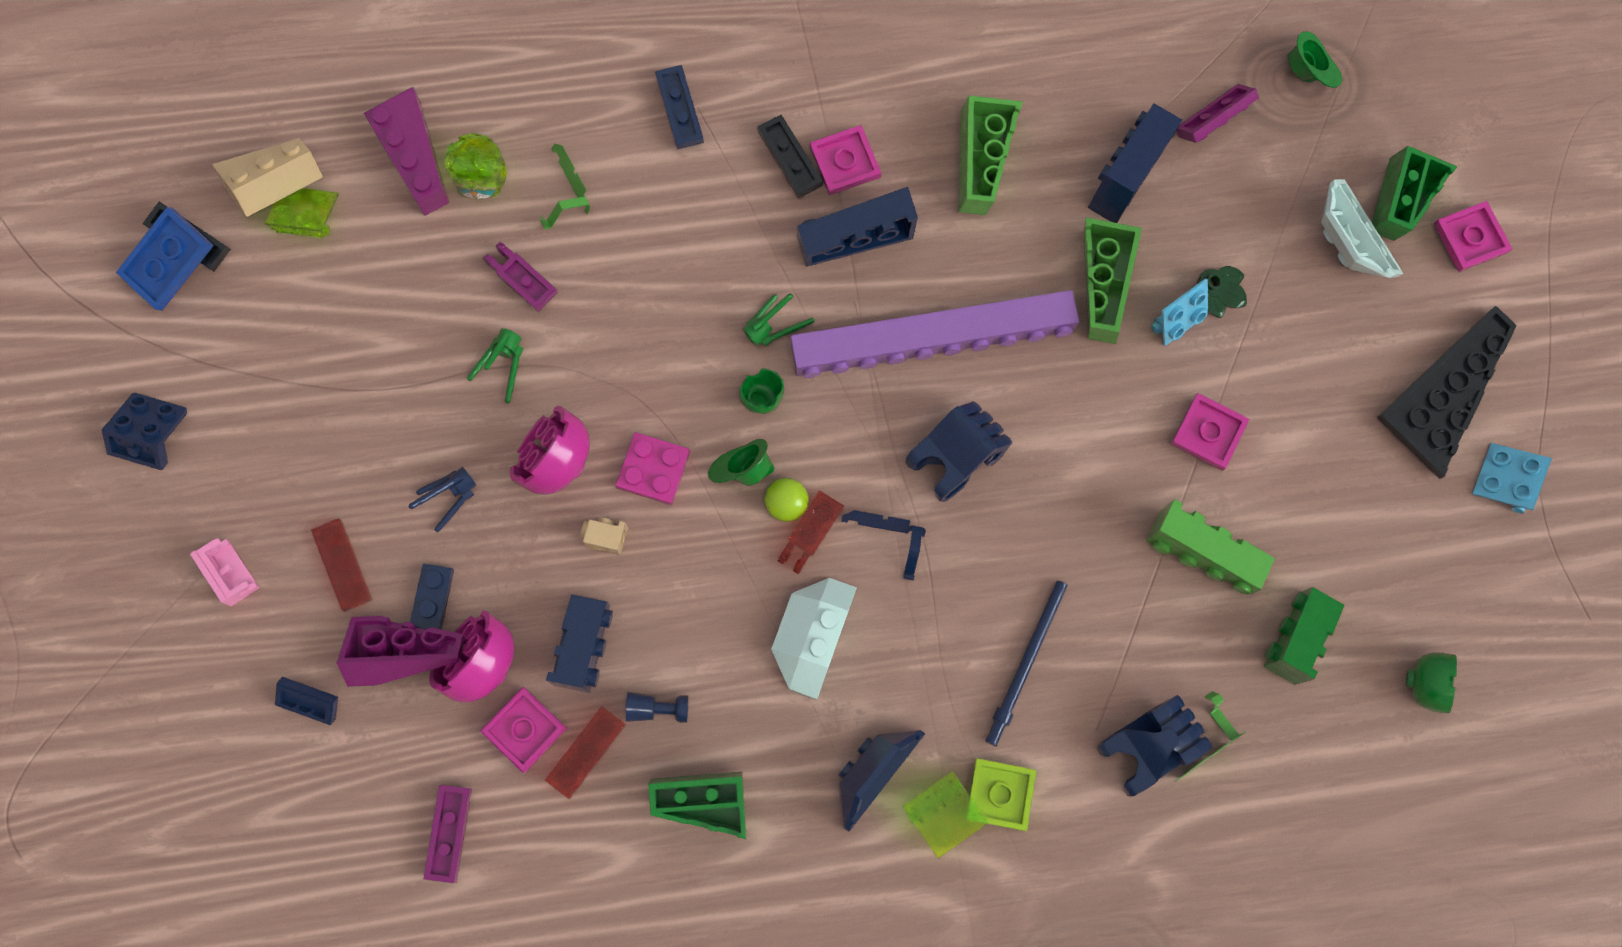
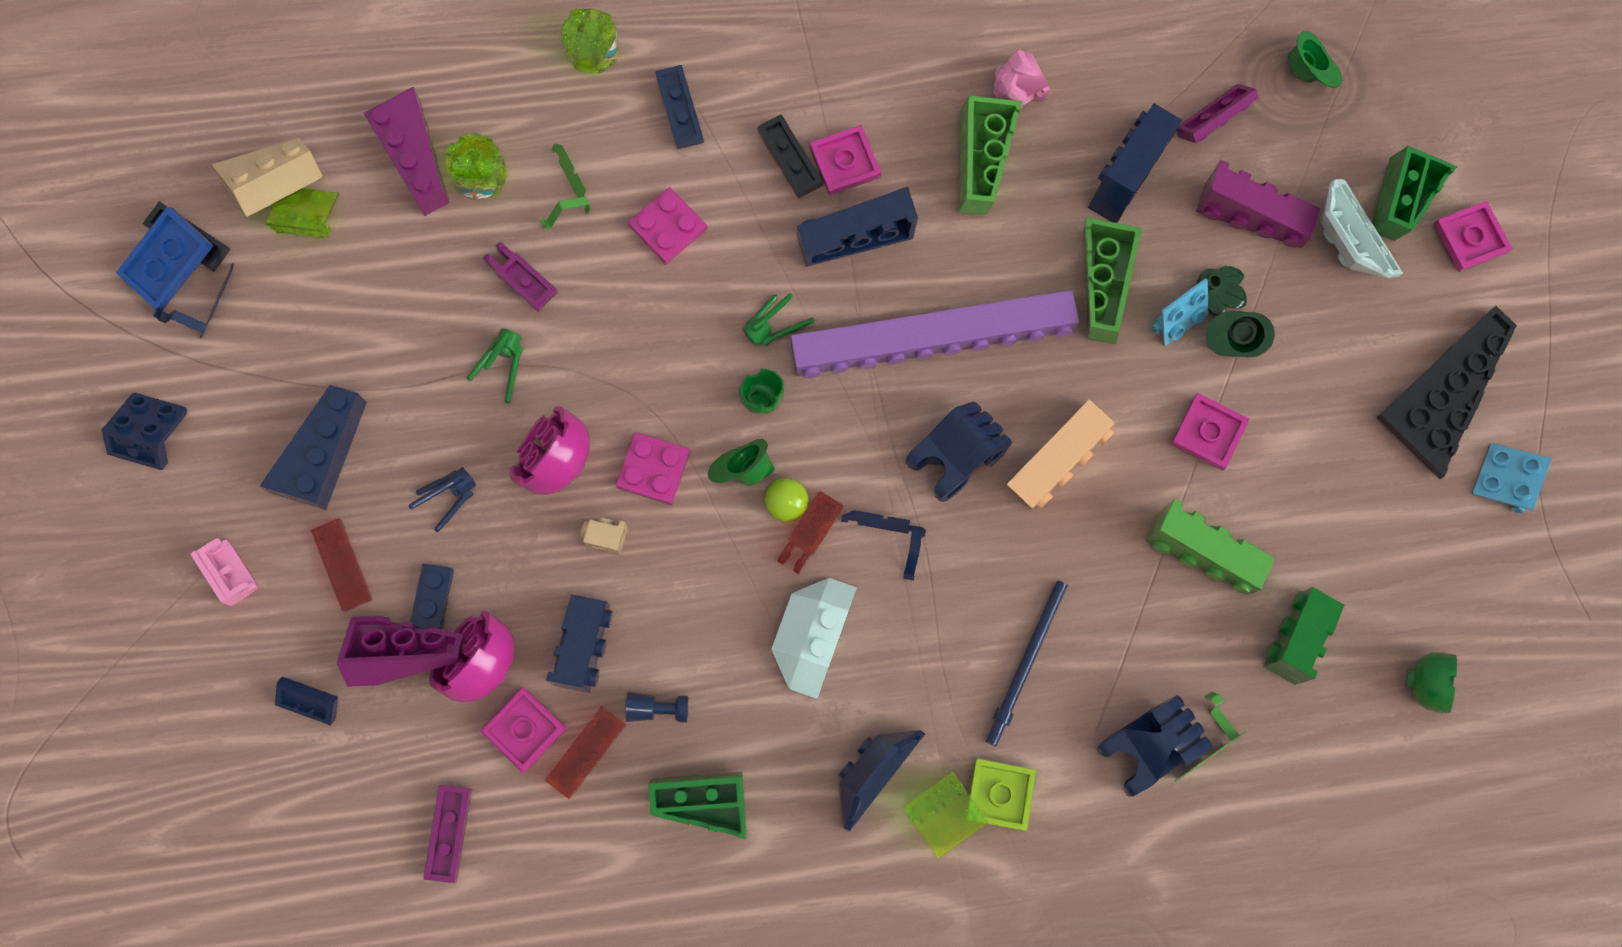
(187, 320): none -> dark blue piece
(318, 450): none -> dark blue wedge
(590, 40): none -> clear neon green brick
(667, 225): none -> dark pink plate
(1021, 79): none -> bright pink helmet
(1061, 454): none -> light nougat wedge
(1240, 334): none -> dark green piece
(1257, 207): none -> magenta wedge

